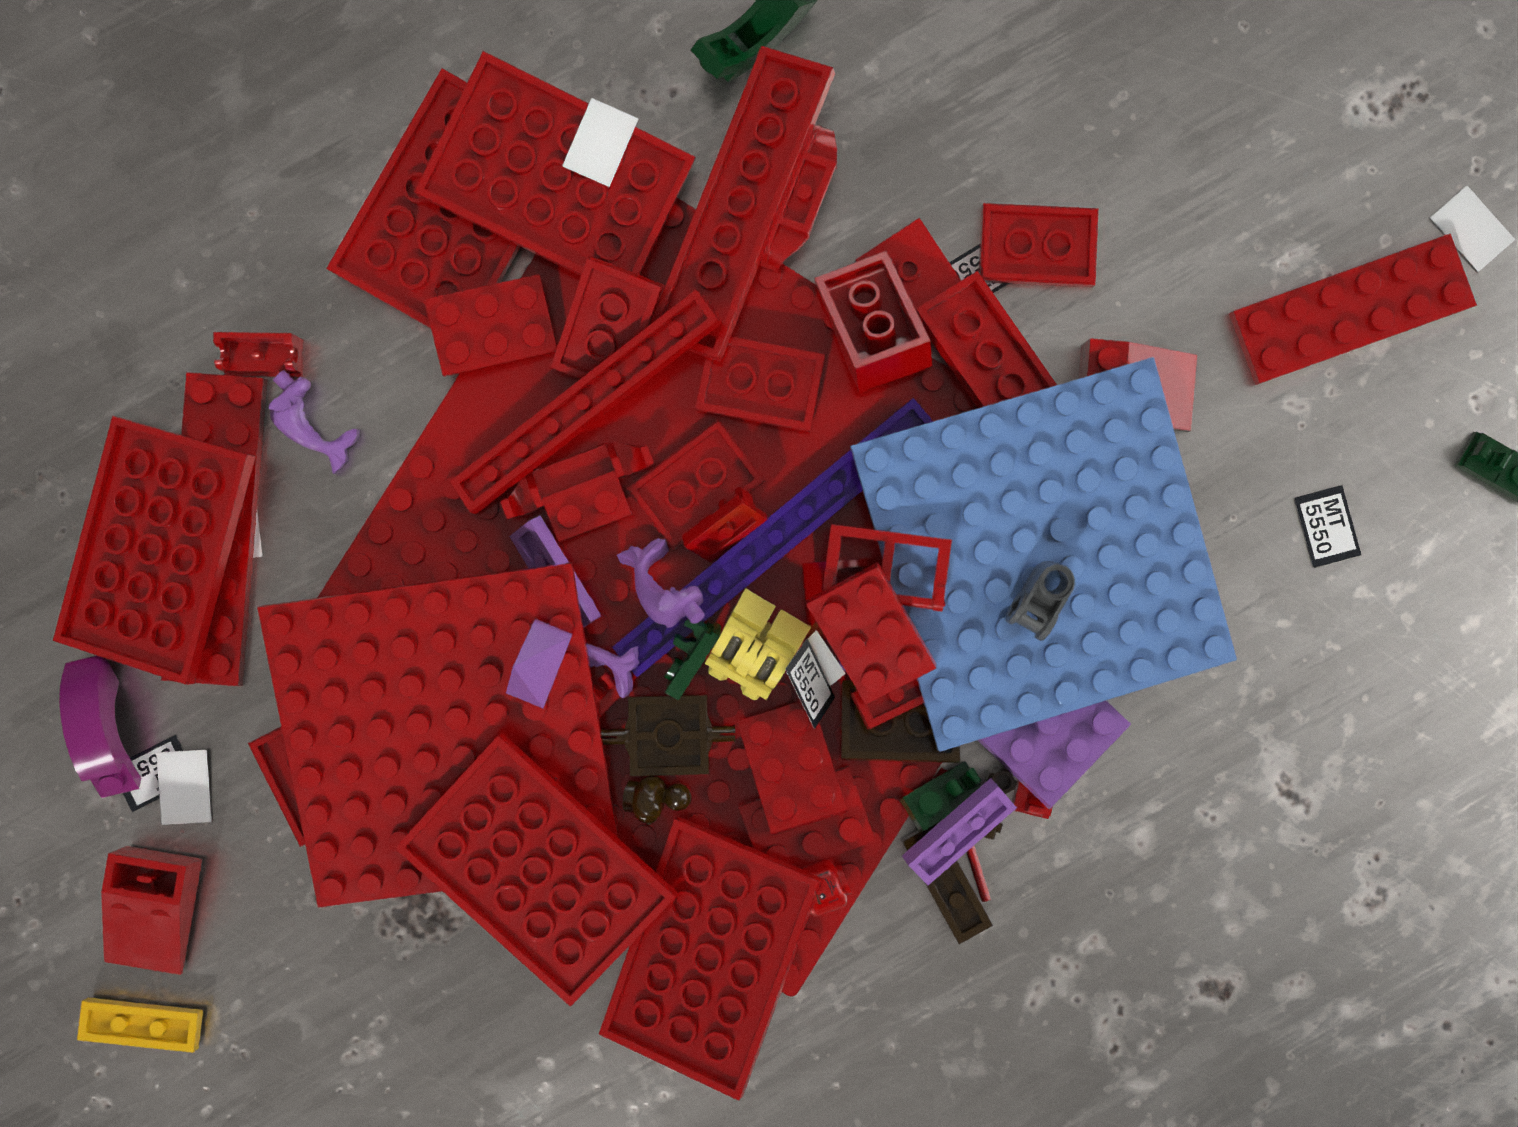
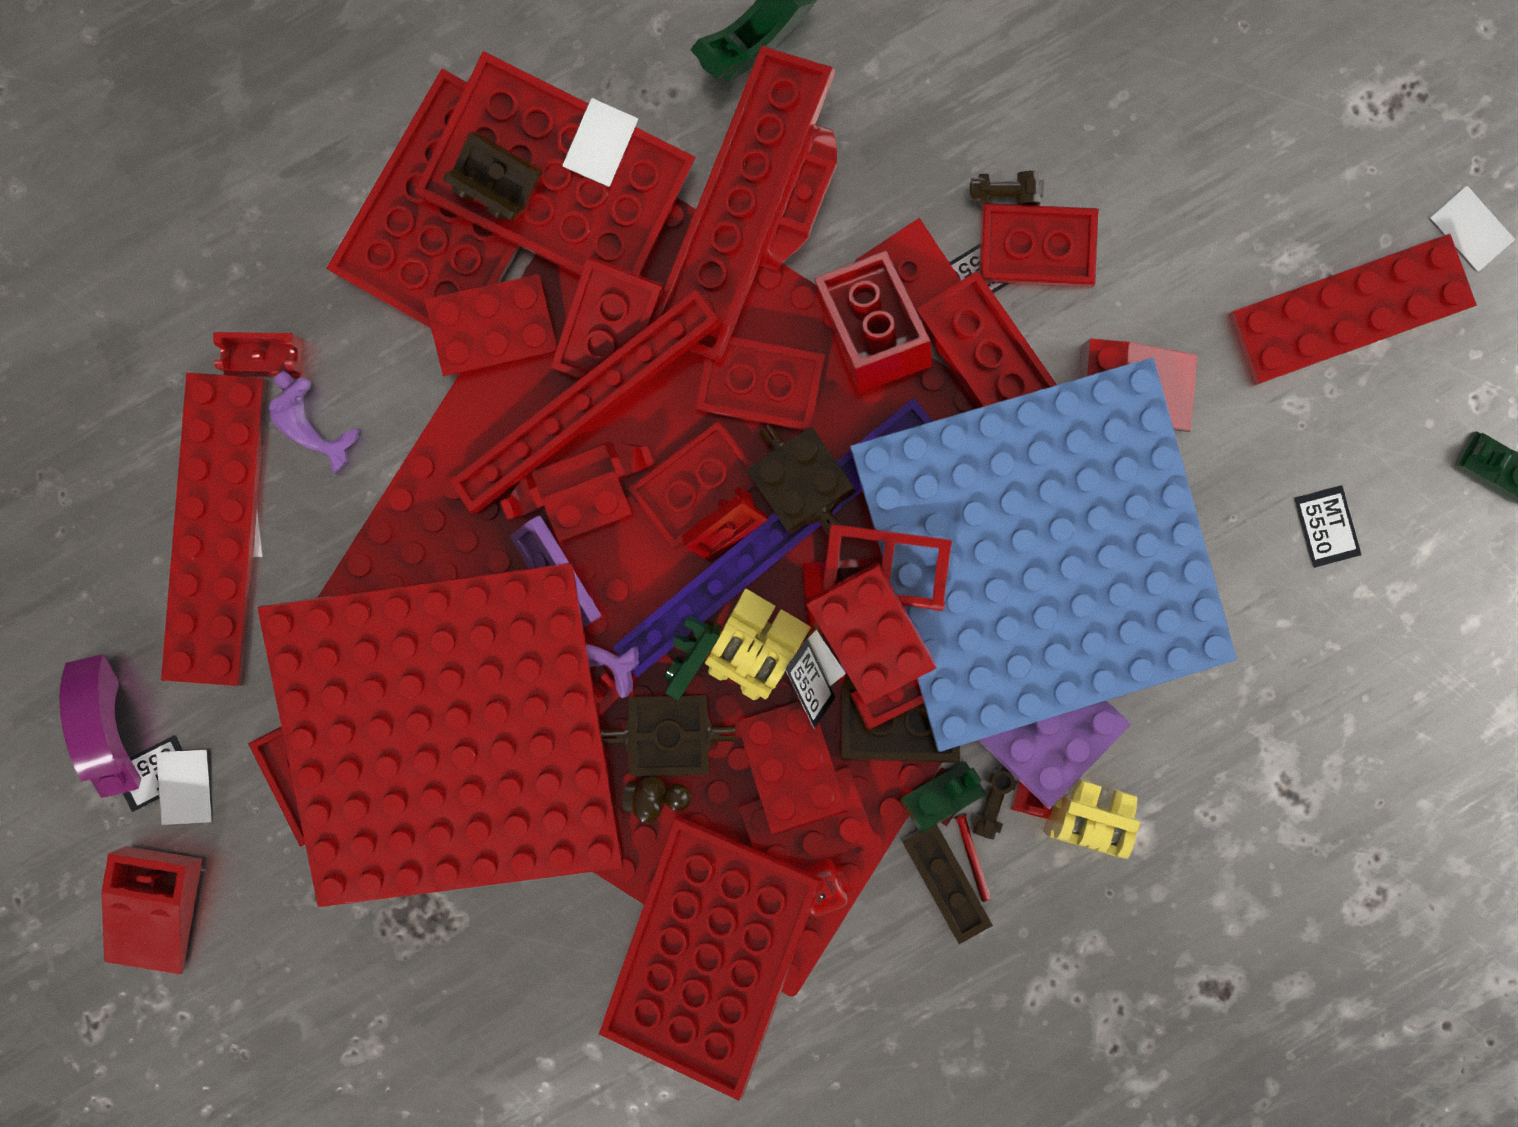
(140, 1025): yellow plate -> none
(153, 549): red plate -> none
(493, 177): none -> dark brown bracket
(536, 869): red plate -> none
(538, 663): medium lavender slope -> none
(661, 605): medium lavender animal -> none
(800, 480): none -> dark brown plate
(959, 832): medium lavender plate -> none
(1027, 188): none -> dark brown bar
(1039, 601): dark grey piece -> none
(1090, 826): none -> light yellow hips

